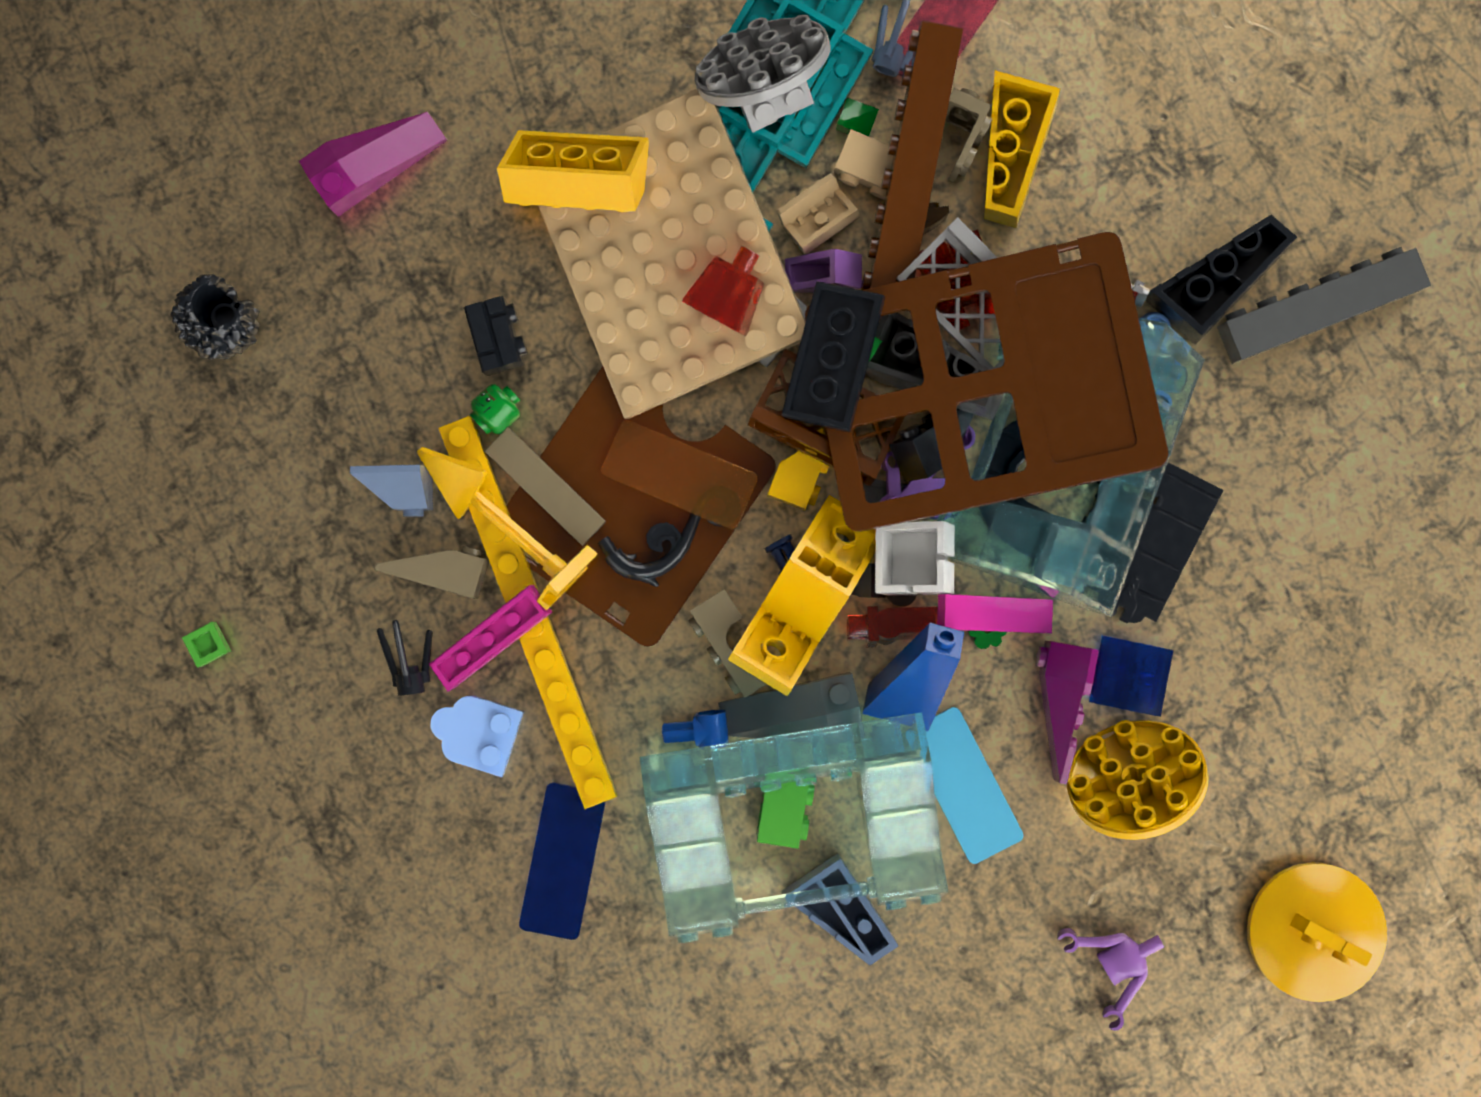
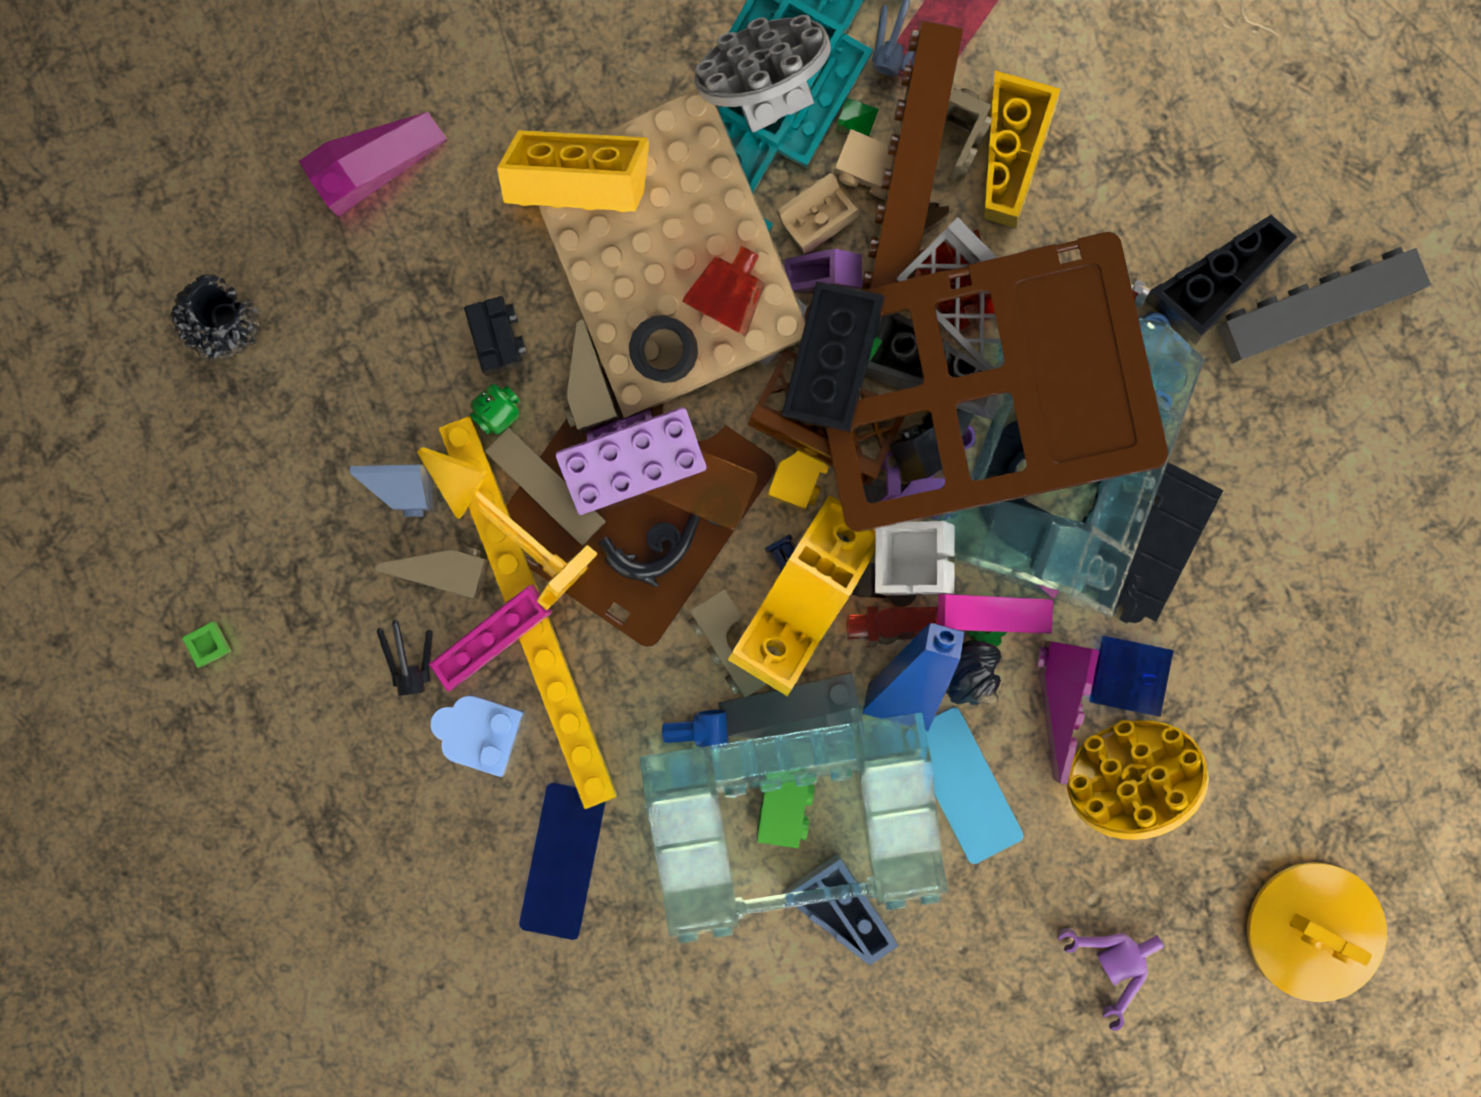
(587, 389): none -> dark tan slope
(630, 458): none -> bracket
(638, 342): none -> black tyre
(974, 676): none -> black hair

